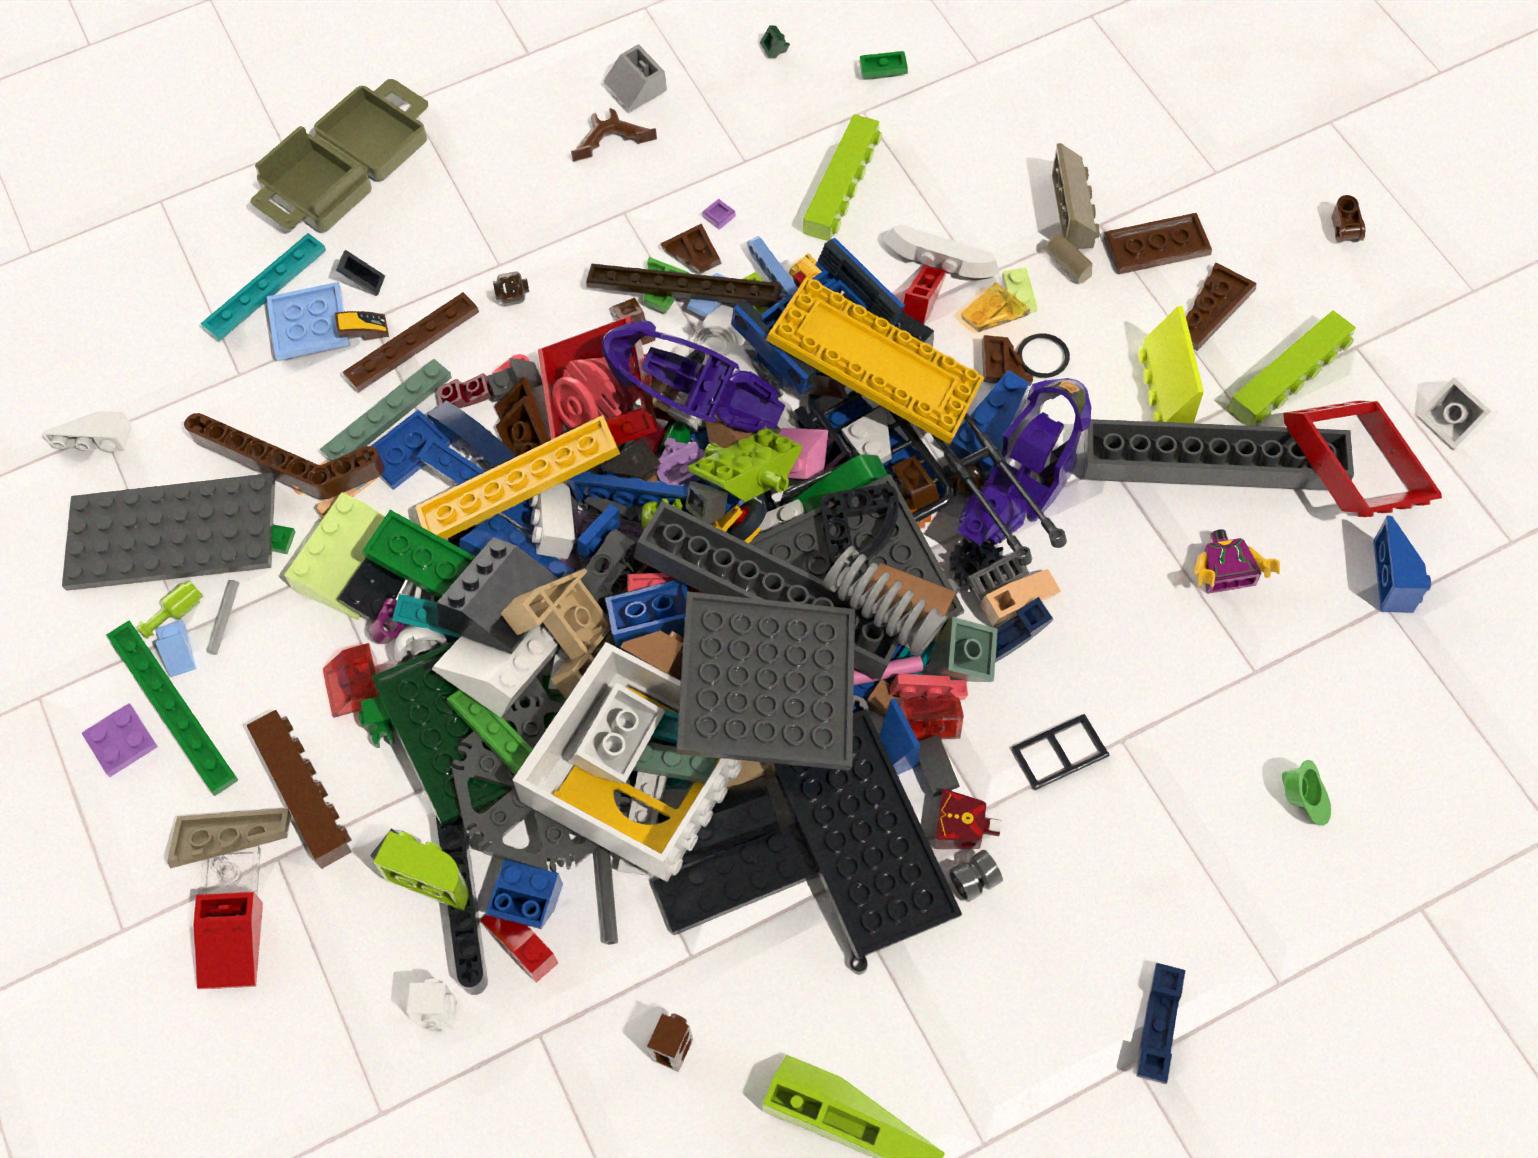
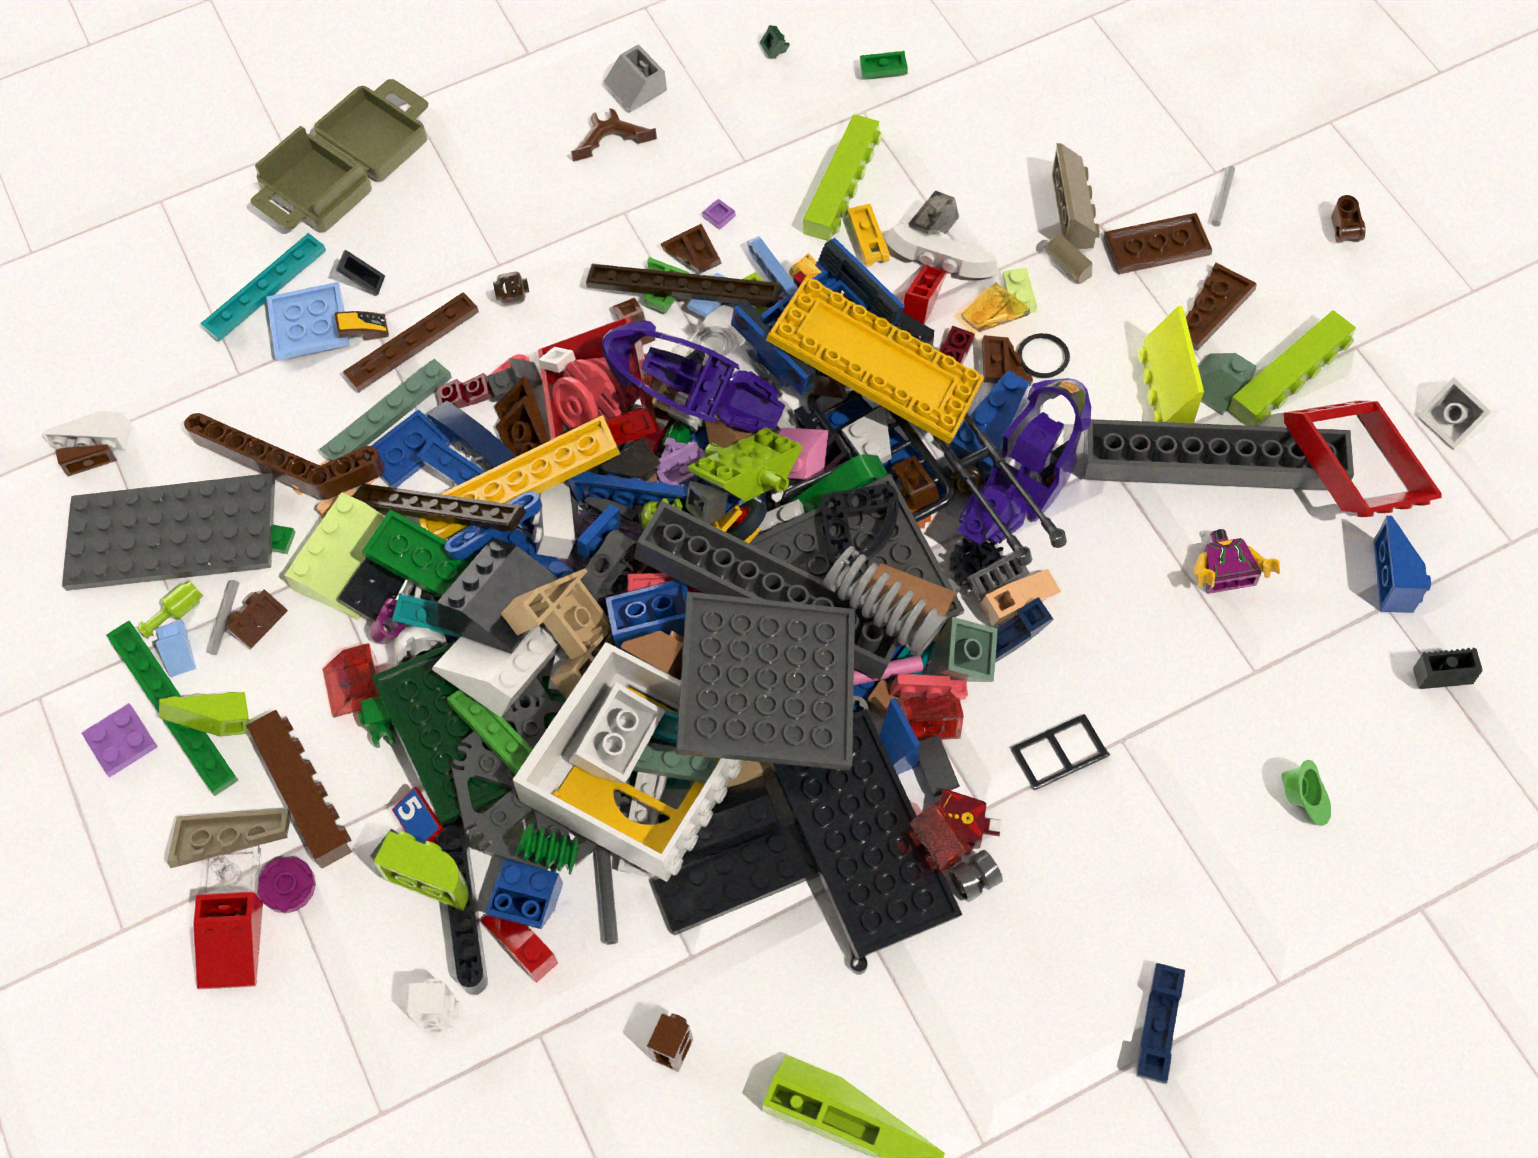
(83, 458): none -> reddish brown slope
(213, 714): none -> lime slope
(256, 619): none -> reddish brown bracket
(286, 884): none -> magenta tile
(417, 817): none -> blue panel
(442, 507): none -> dark brown tile
(474, 537): none -> blue plate
(548, 848): none -> green piece
(556, 359): none -> white plate
(868, 234): none -> yellow plate
(936, 214): none -> clear smoke slope
(939, 838): none -> clear red slope
(958, 344): none -> dark red slope
(1223, 196): none -> light grey bar
(1223, 377): none -> sand green slope
(1447, 668): none -> pearl dark grey brick

